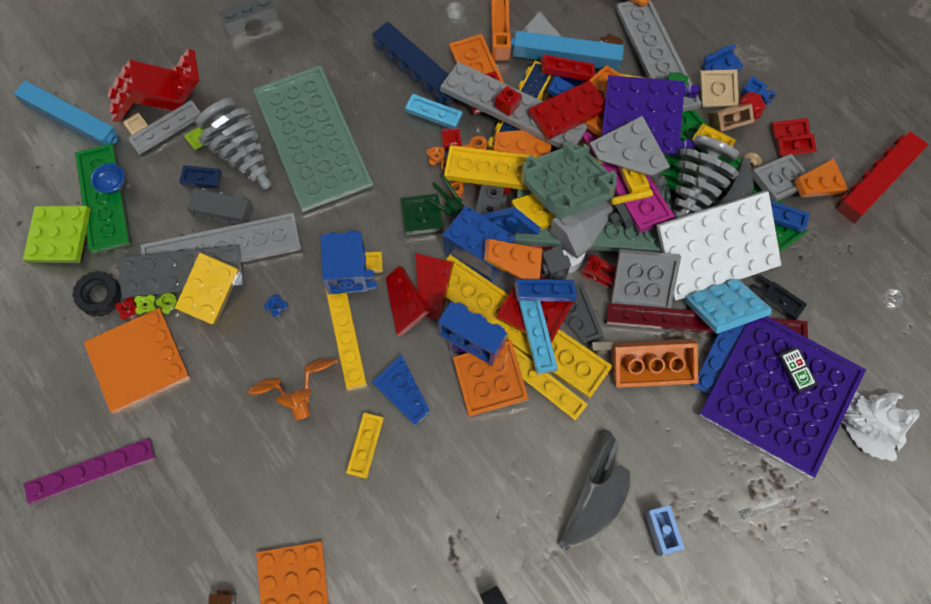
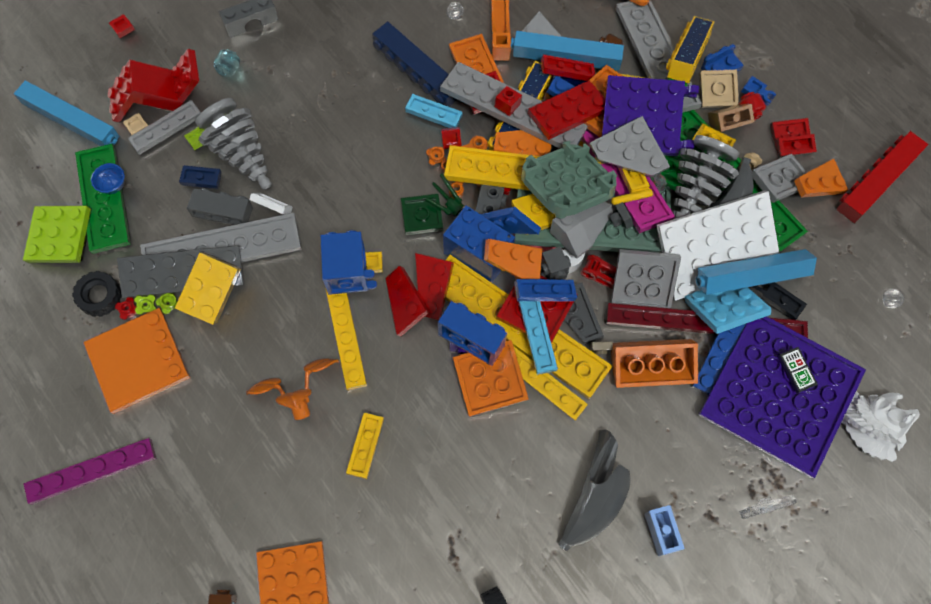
(121, 26): none -> red plate
(226, 63): none -> clear light blue head
(271, 203): none -> white tile
(275, 299): blue plate -> none
(312, 138): sand green plate -> none
(401, 390): blue wing -> none
(689, 49): none -> brick
(755, 271): none -> dark azure brick
(789, 217): blue plate -> none

